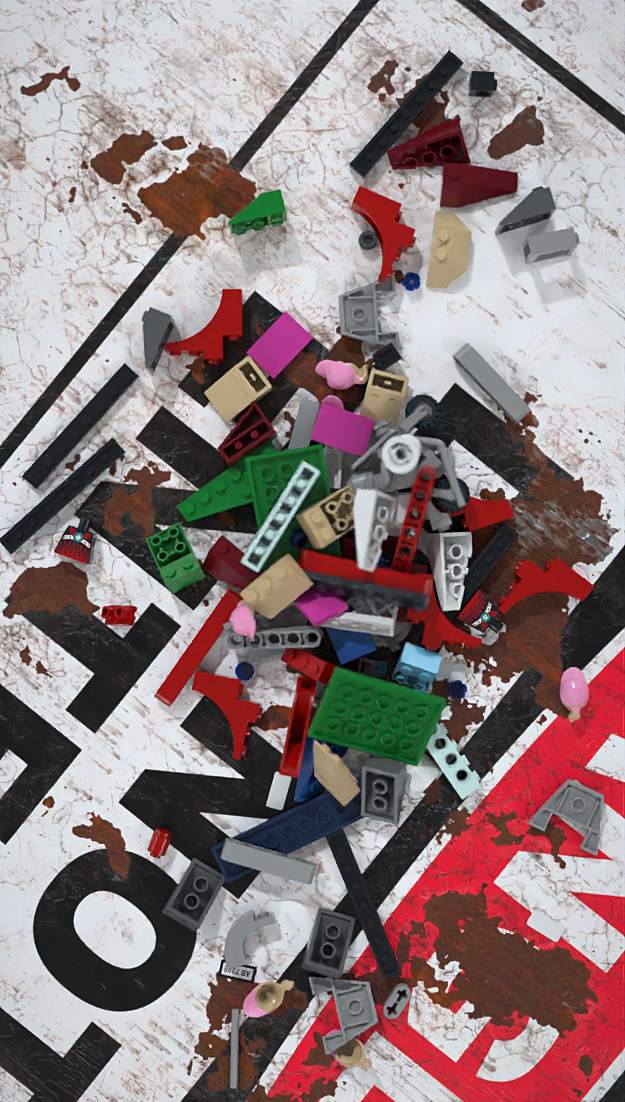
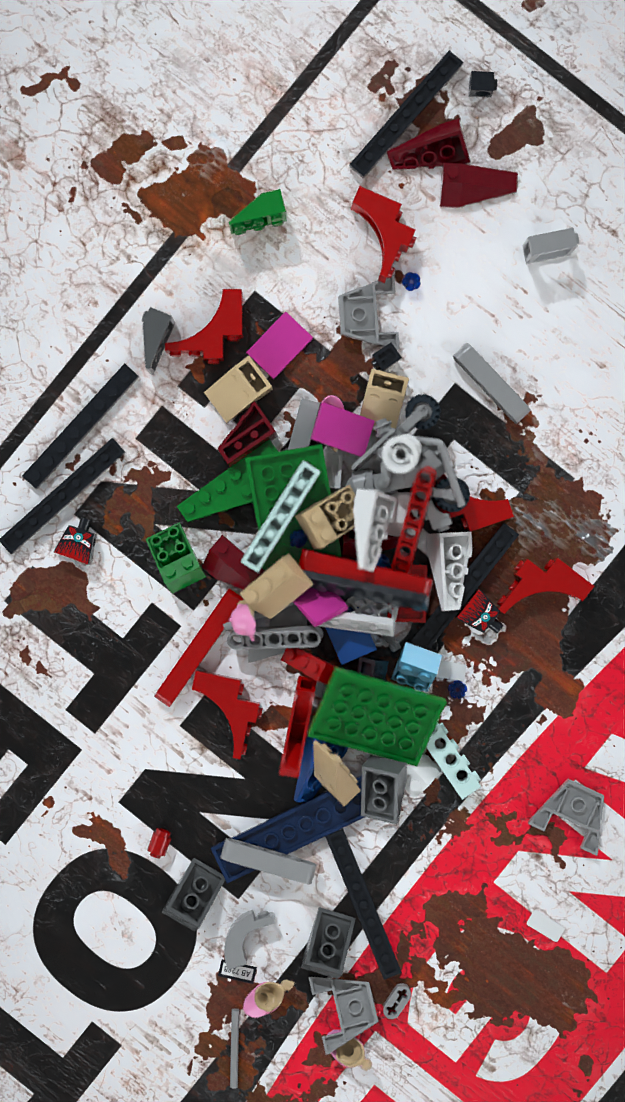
(119, 615): red hips -> none
(244, 671): clear blue tile -> none
(278, 791): white sticker -> none
(341, 374): bright pink hair -> none
(367, 234): dark grey plate -> none
(437, 627): red arch -> none
(448, 250): tan wedge -> none
(532, 209): dark grey slope -> none
(574, 692): bright pink hair -> none

